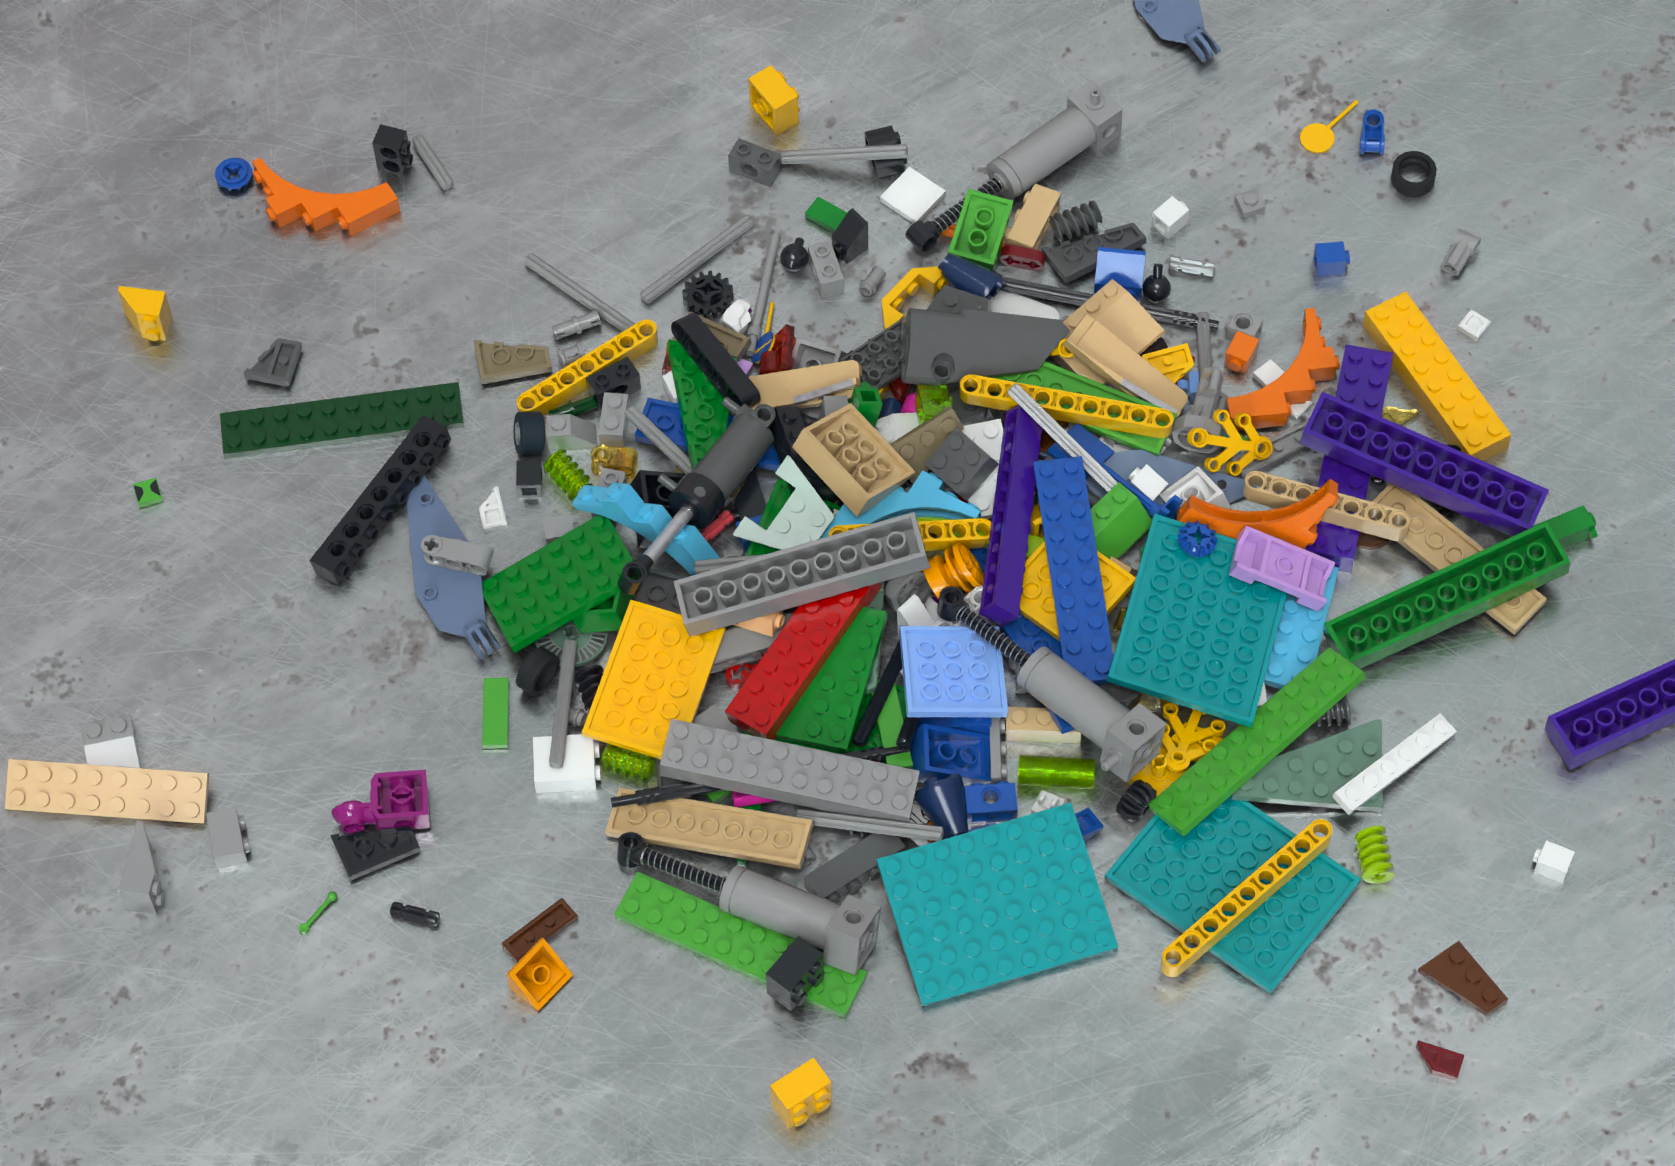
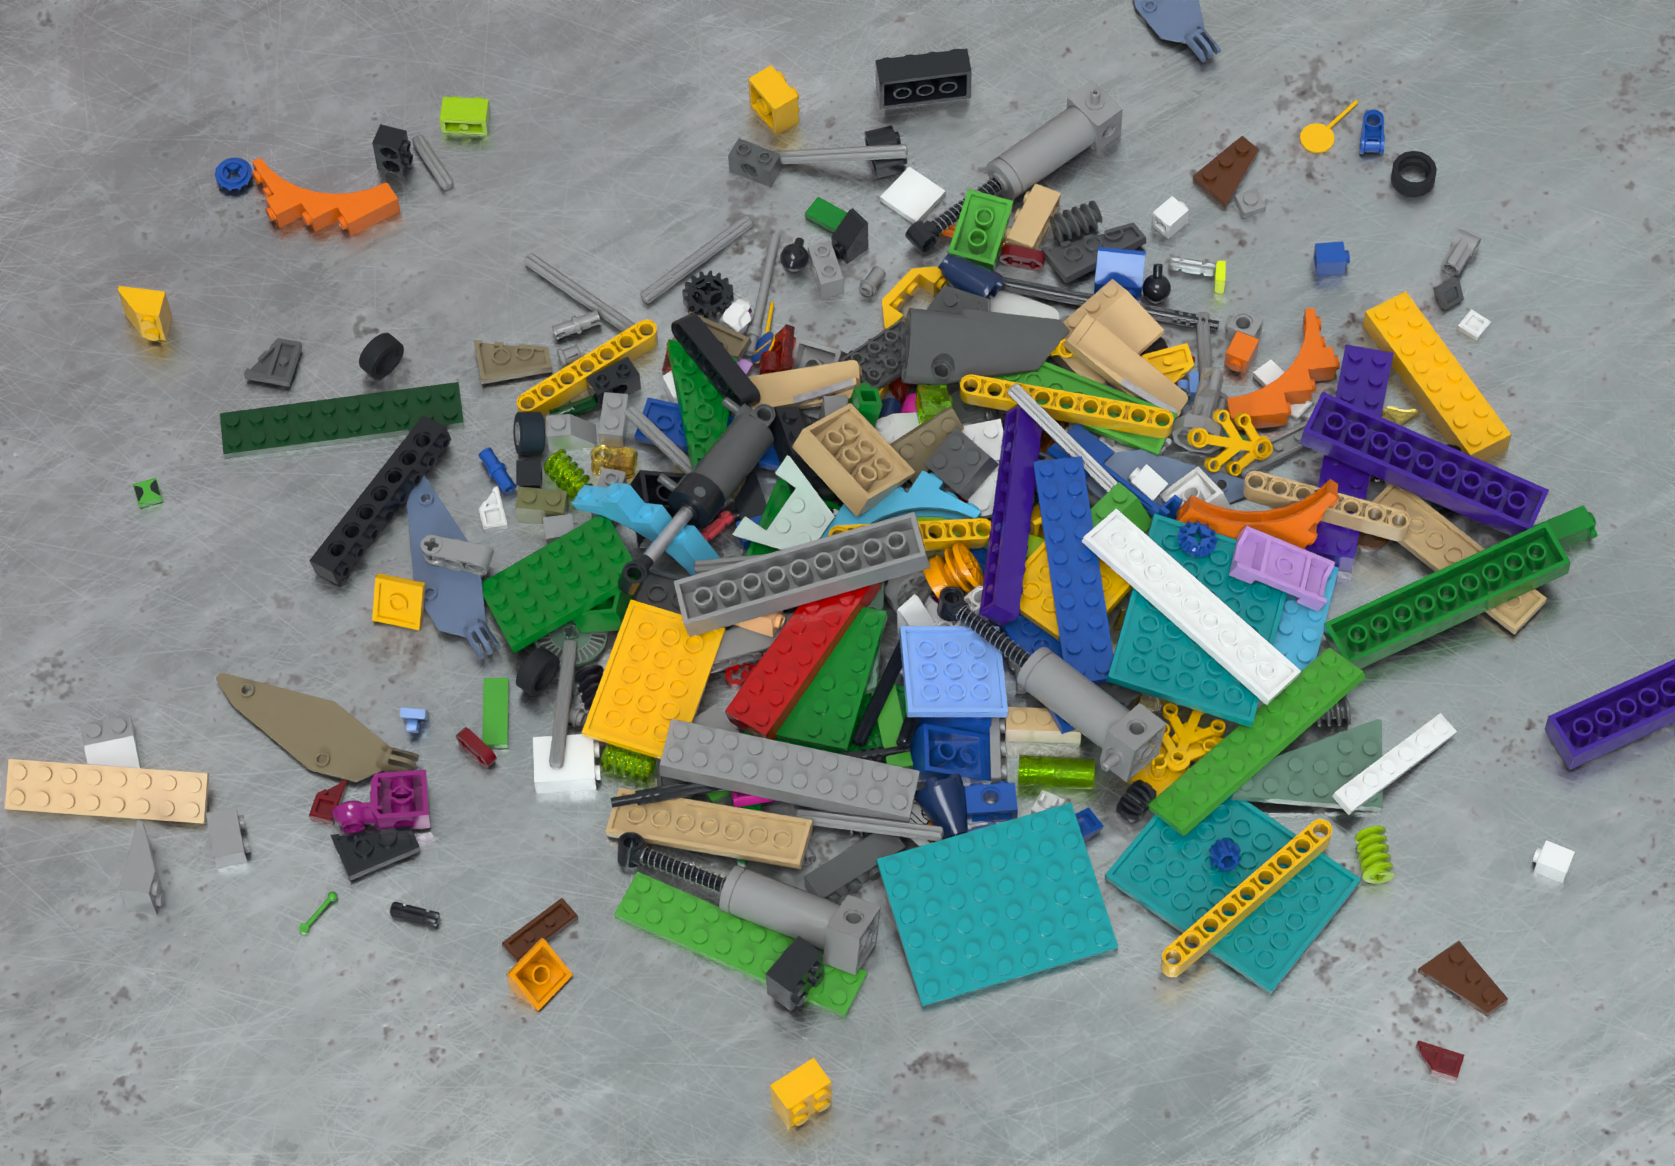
(315, 730): none -> dark tan wing
(326, 801): none -> dark red tile
(381, 355): none -> black tyre
(398, 601): none -> yellow tile
(414, 717): none -> tile
(465, 115): none -> lime brick
(476, 747): none -> dark red beam
(497, 470): none -> blue pin
(537, 503): none -> olive brick
(923, 78): none -> black brick
(1191, 606): none -> white plate
(1220, 271): none -> neon yellow tile
(1225, 172): none -> reddish brown wing
(1225, 854): none -> blue gear
(1449, 293): none -> dark grey tile

